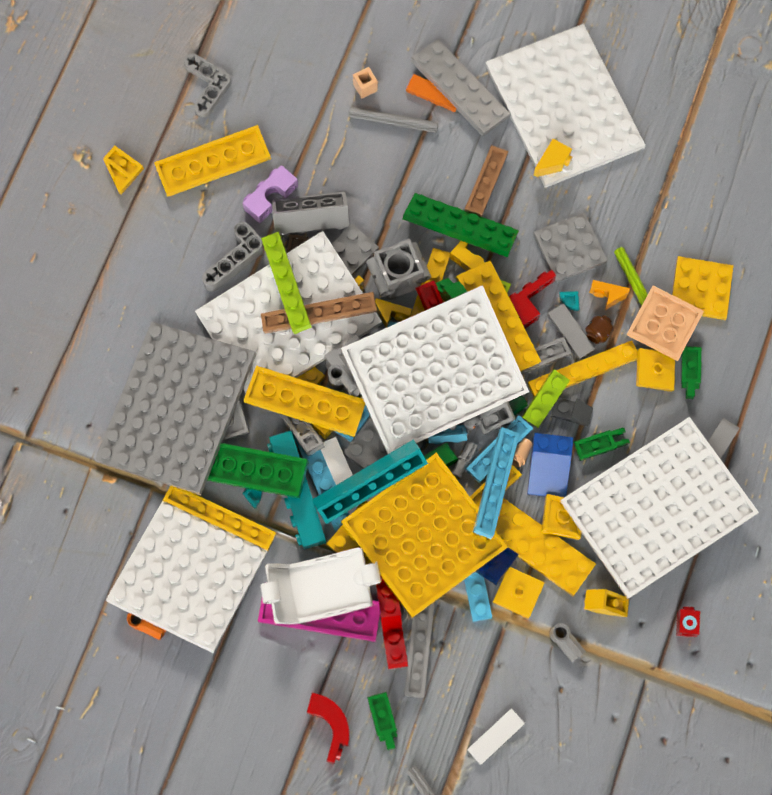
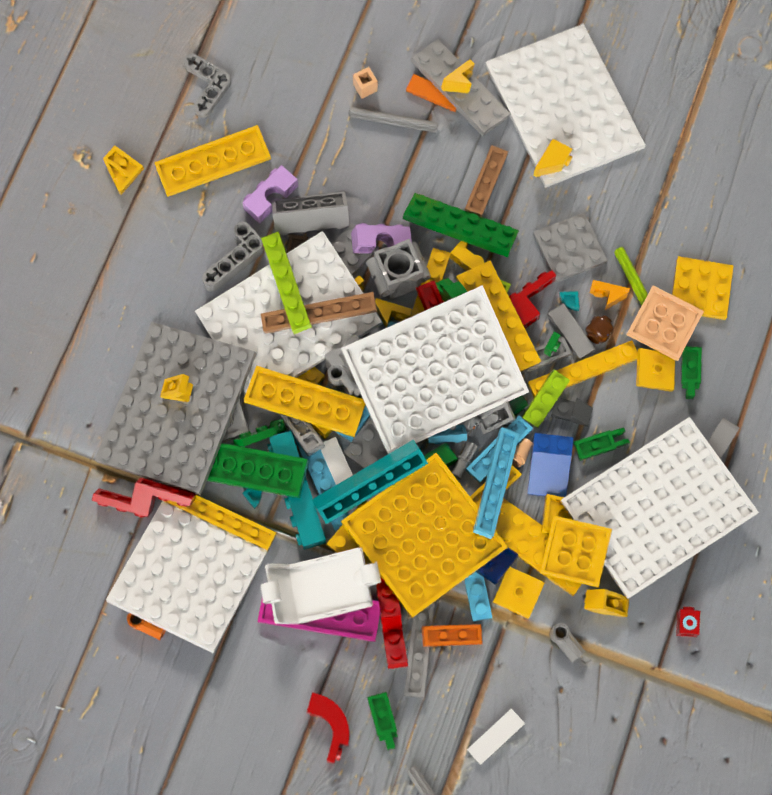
(143, 497): none -> bracket
(177, 388): none -> yellow slope
(262, 432): none -> green hinge
(365, 236): none -> lavender arch
(451, 635): none -> orange tile
(458, 79): none -> yellow slope
(553, 344): none -> green plate
(576, 551): none -> yellow plate

